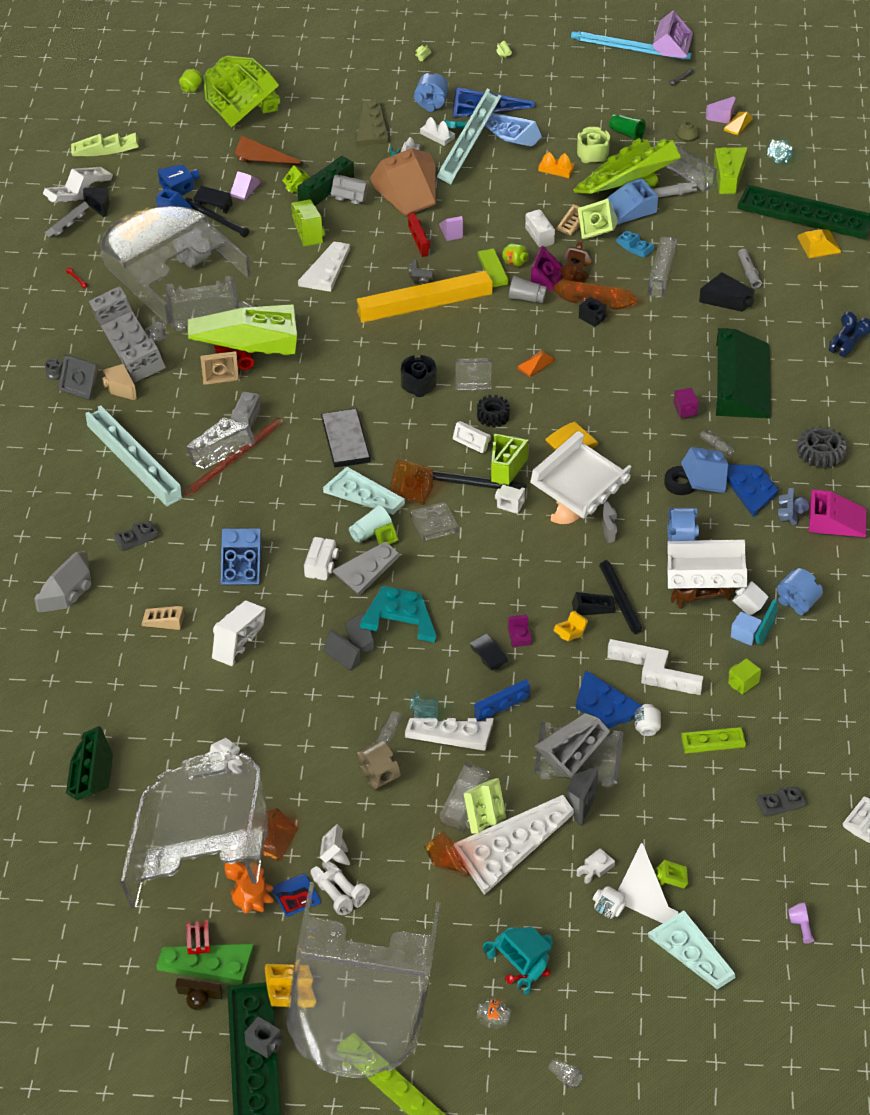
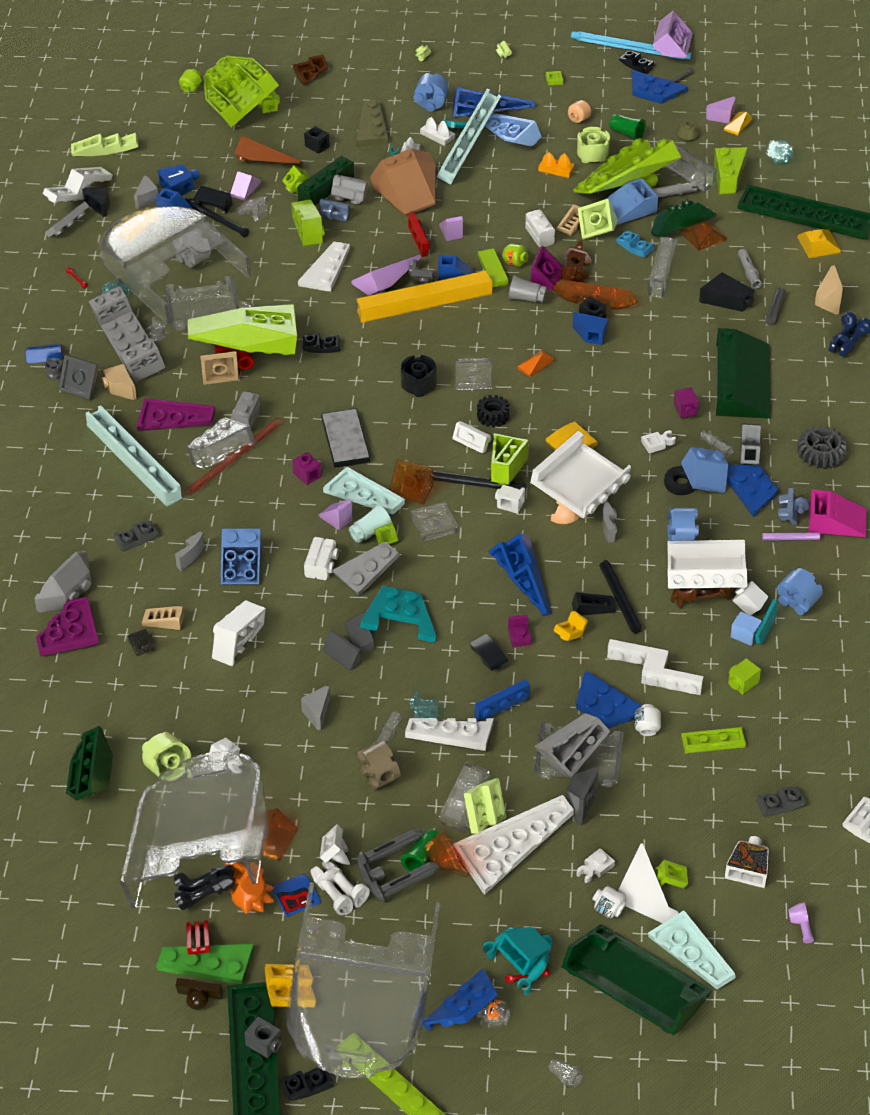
(43, 353): none -> slope
(69, 629): none -> magenta plate
(114, 284): none -> clear light blue bracket
(141, 642): none -> clear smoke bracket
(145, 193): none -> light grey slope
(164, 752): none -> yellowish green brick
(170, 414): none -> magenta wing
(188, 555): none -> light grey slope
(194, 890): none -> black piece
(256, 207): none -> clear slope
(306, 468): none -> magenta brick
(308, 1084): none -> black slope
(311, 69): none -> reddish brown slope
(315, 706): none -> light grey slope
(316, 139): none -> black brick
(316, 344): none -> black slope
(334, 210): none -> sand blue hips
(338, 514): none -> lavender slope
(372, 876): none -> dark grey piece
(383, 278): none -> lavender wedge
(417, 855): none -> green plant
(452, 267): none -> blue slope
(463, 1003): none -> blue wing
(521, 565): none -> blue wedge
(554, 78): none -> lime tile
(579, 111): none -> light nougat head
(590, 328): none -> blue slope
(634, 61): none -> black slope
(635, 978): none -> dark green slope
(655, 88): none -> blue wing
(656, 442): none -> white plate
(680, 217): none -> dark green wedge
(703, 235): none -> clear orange slope
(748, 863): none -> torso
(750, 443): none -> brick
(775, 306): none -> dark grey axle
(790, 536): none -> lavender bar
(830, 292): none -> tan slope

